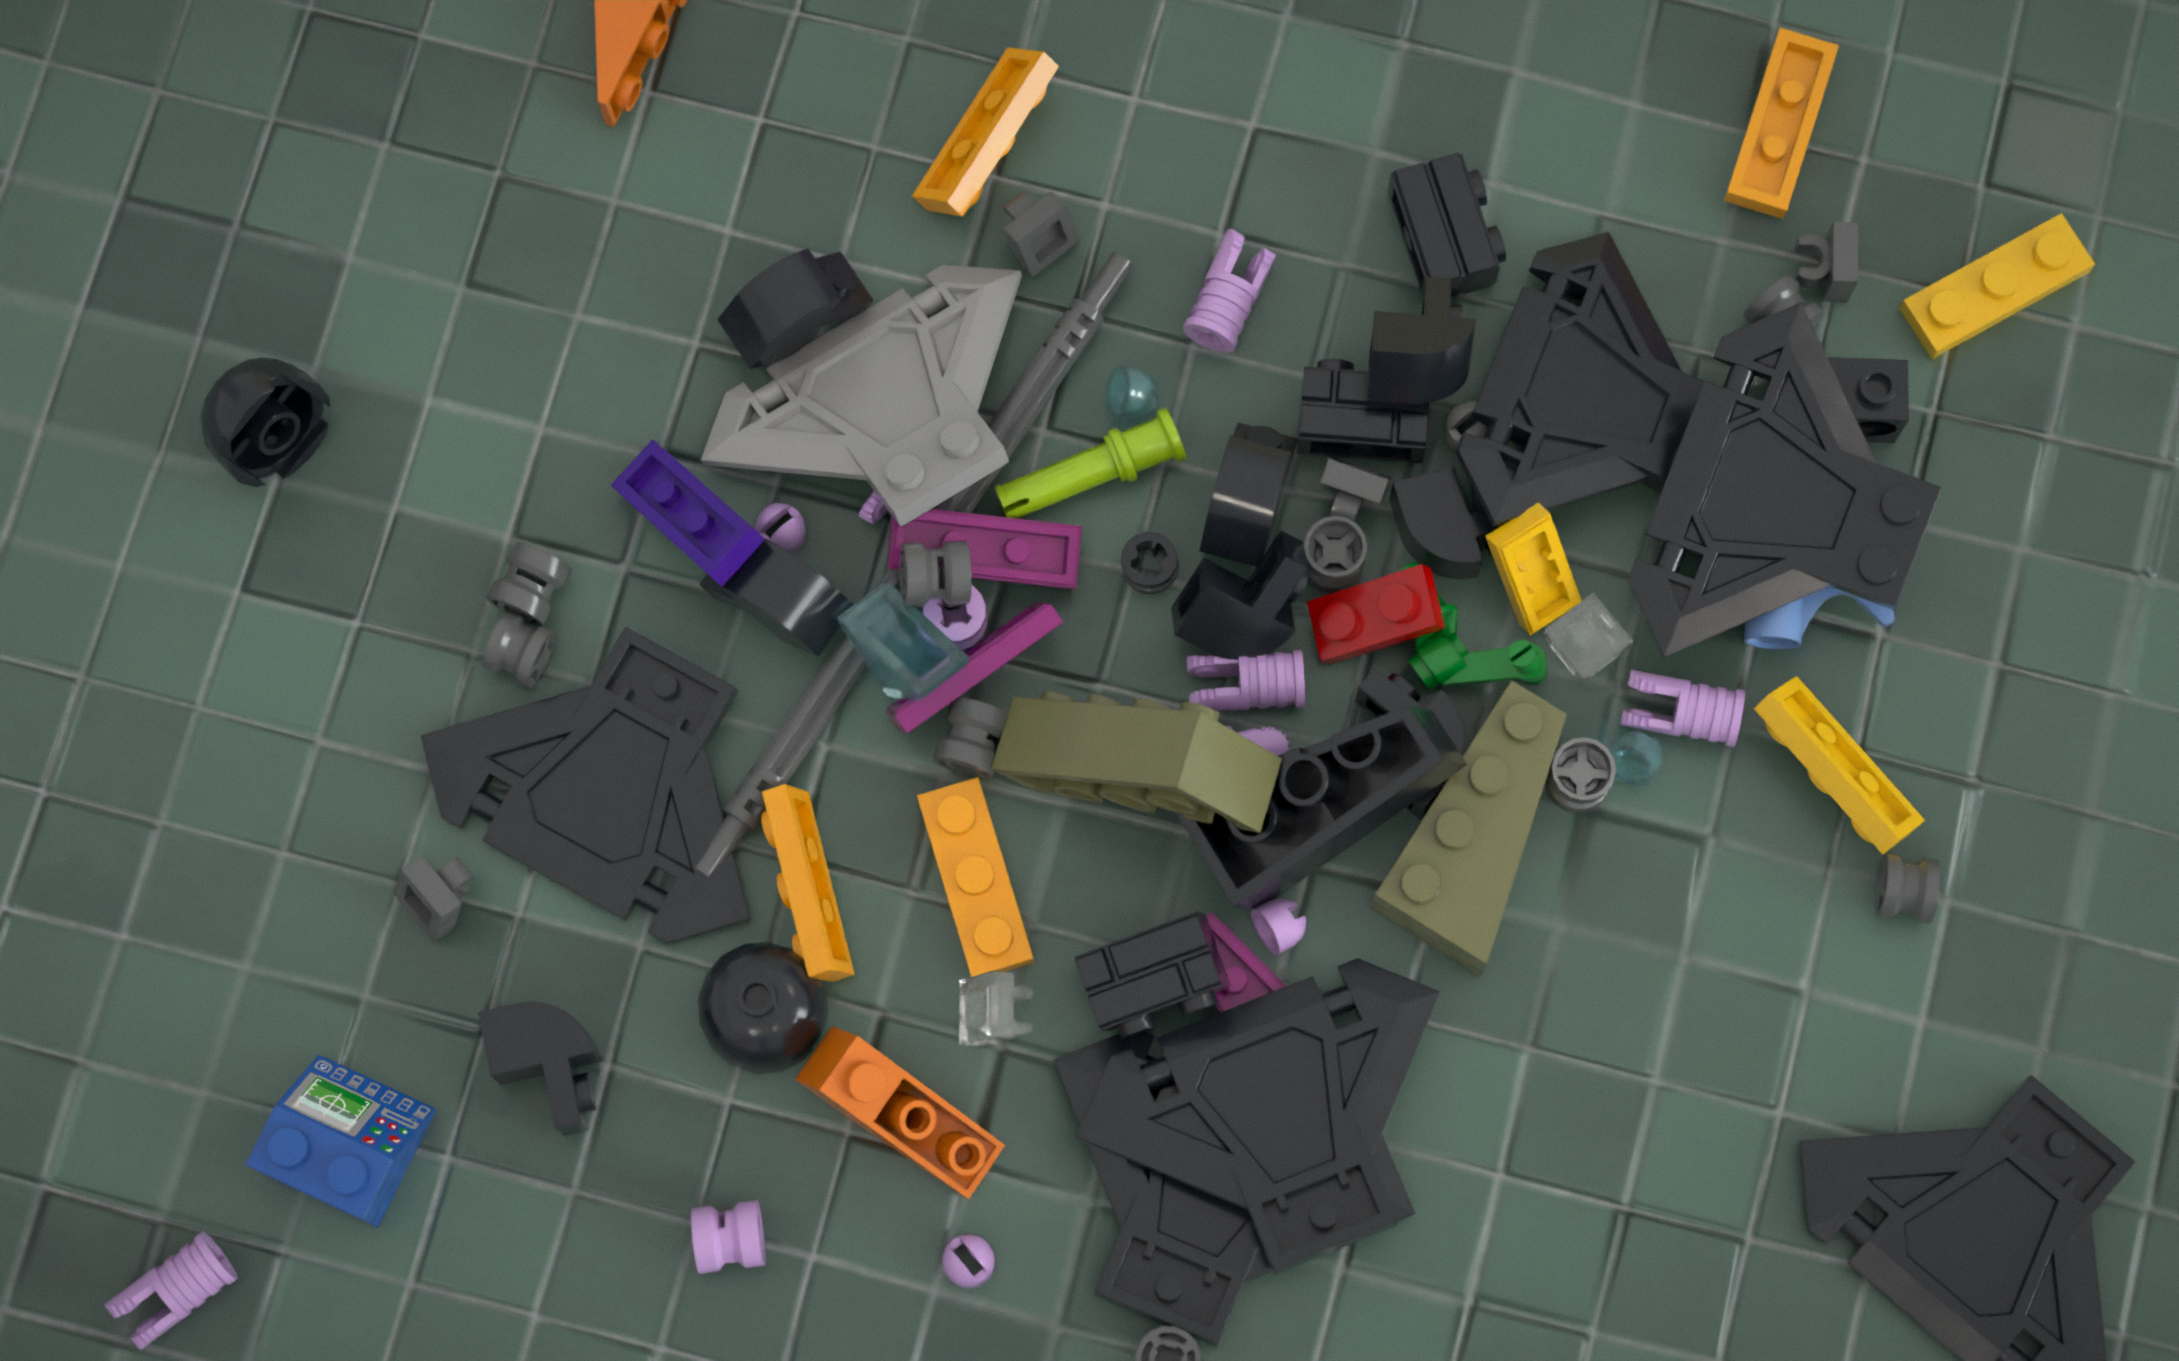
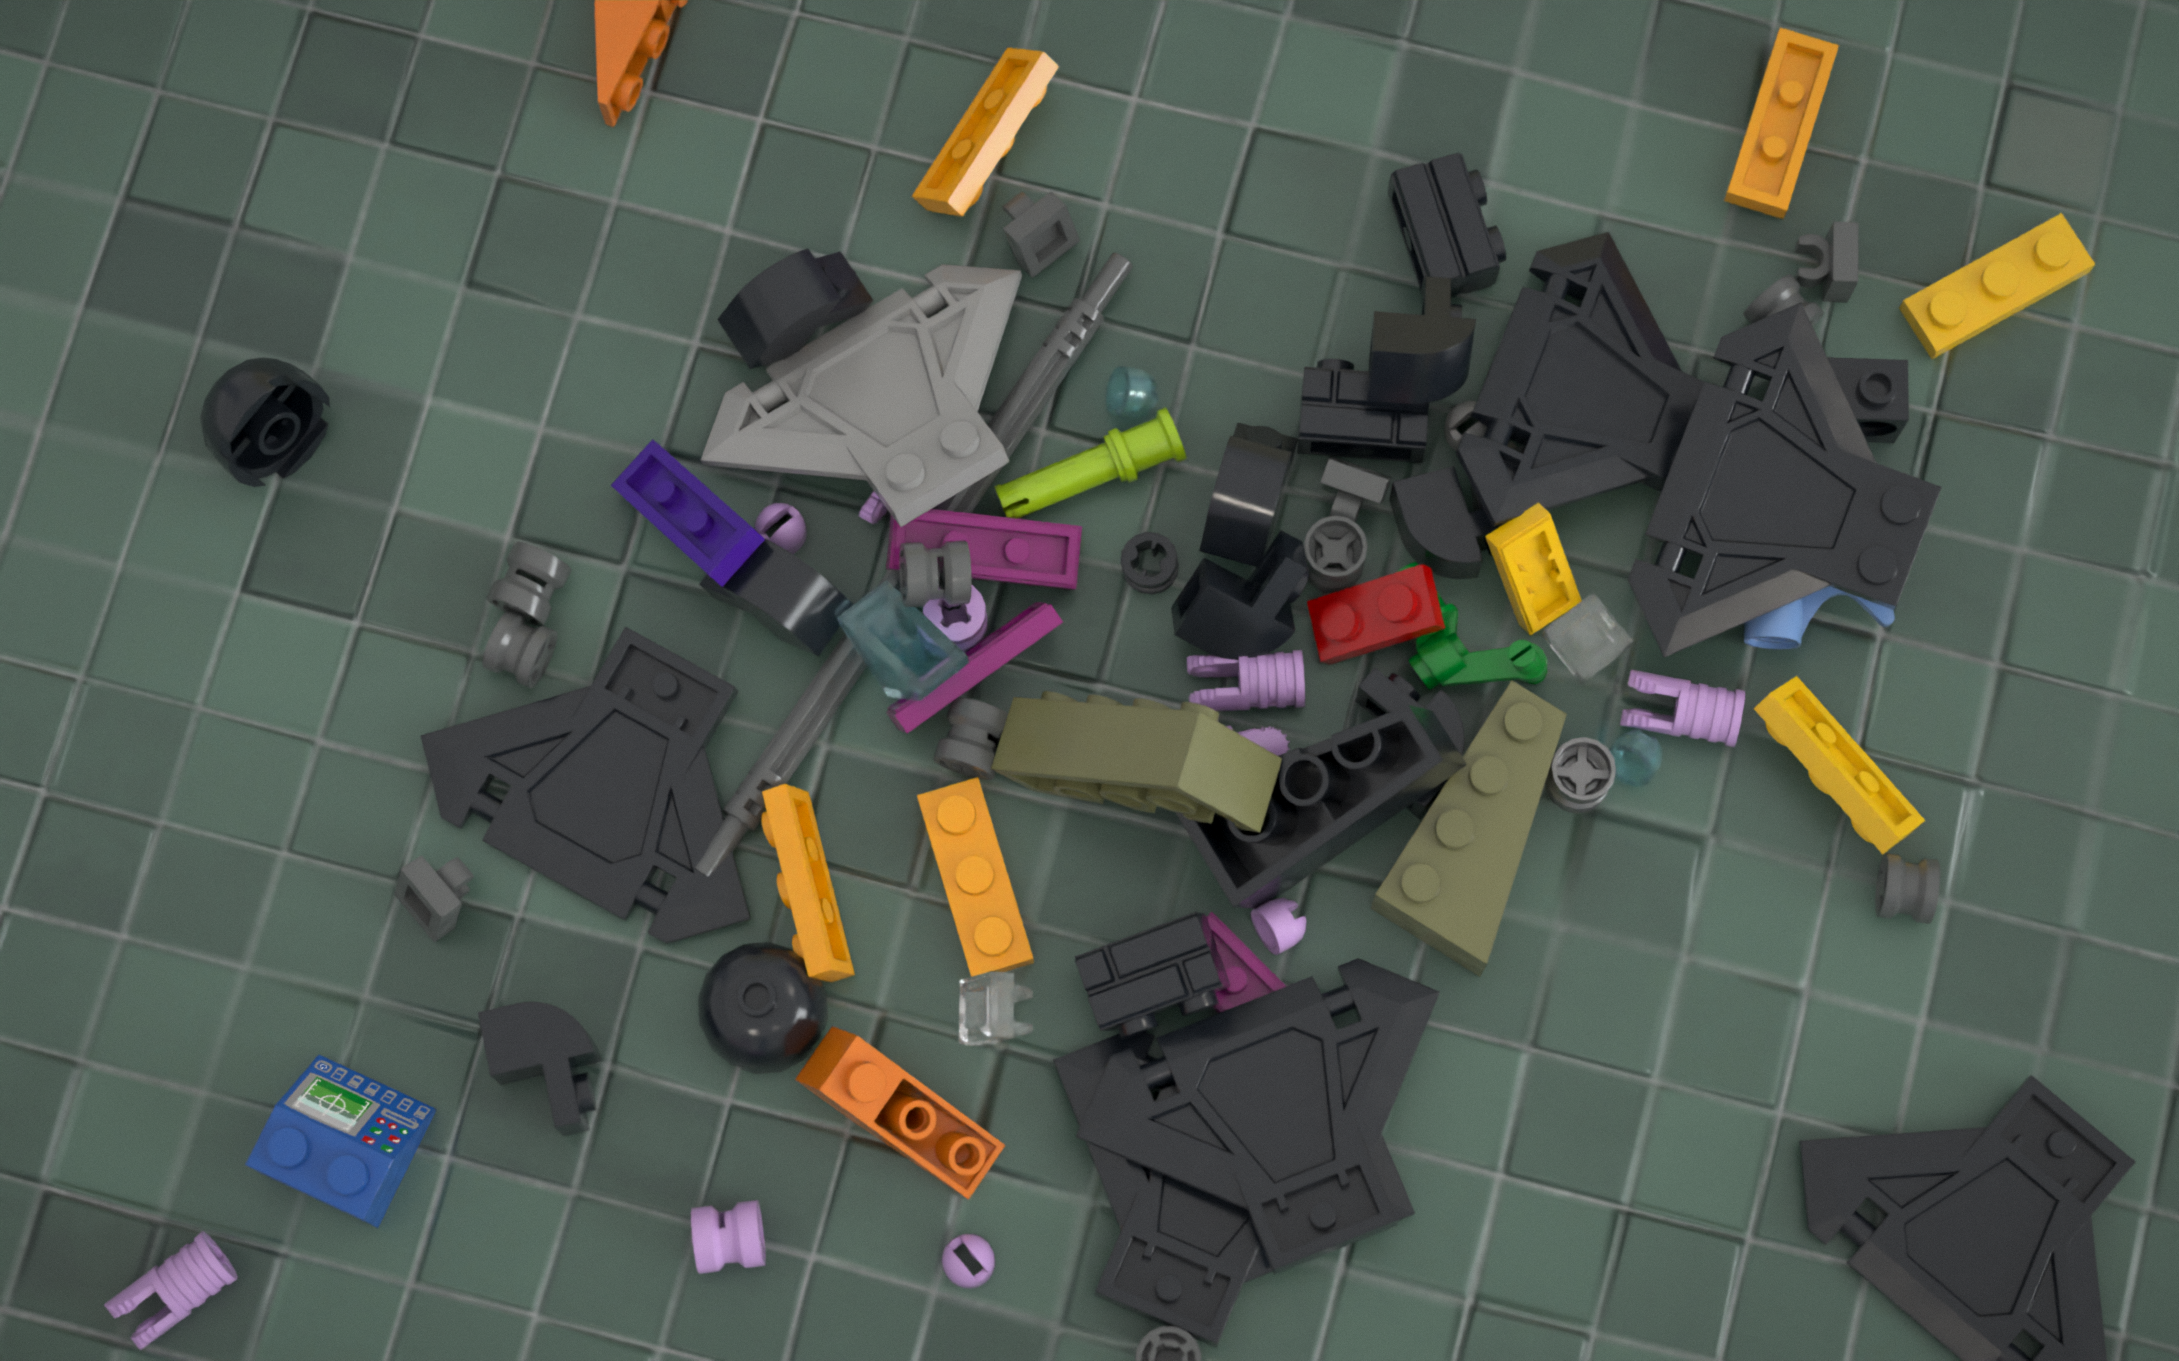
(1226, 298): lavender hinge -> none

